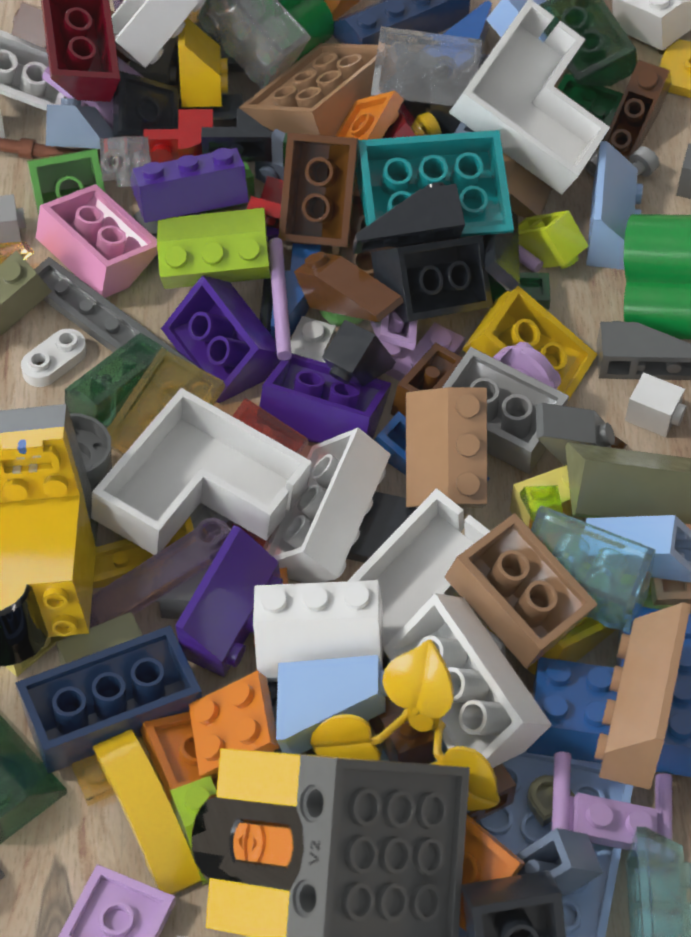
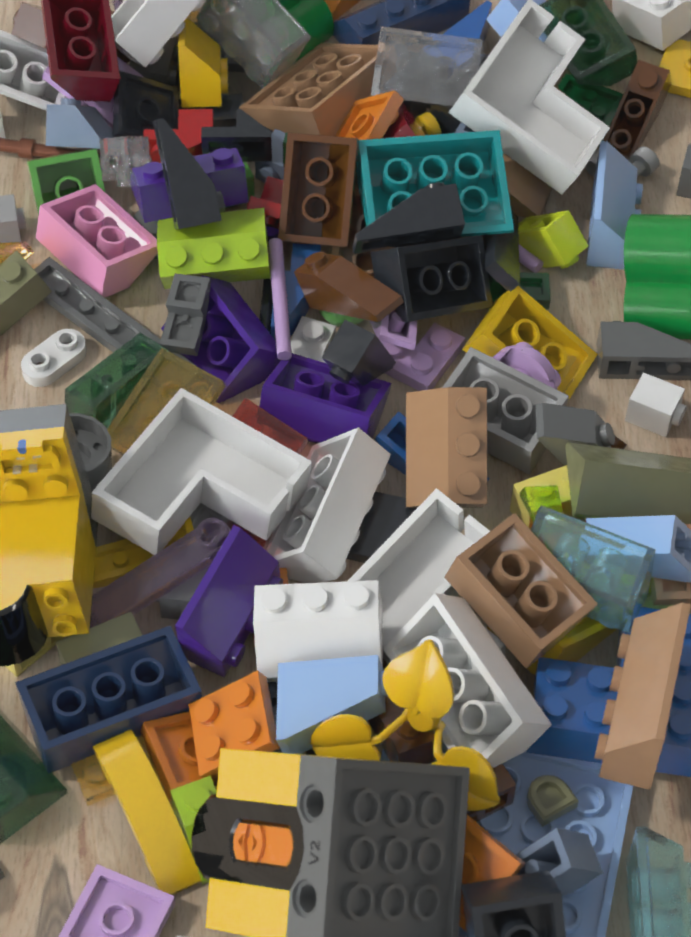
(187, 314): none -> dark grey slope
(188, 186): none -> black slope
(427, 374): reddish brown slope -> none
(604, 819): lavender plate -> none

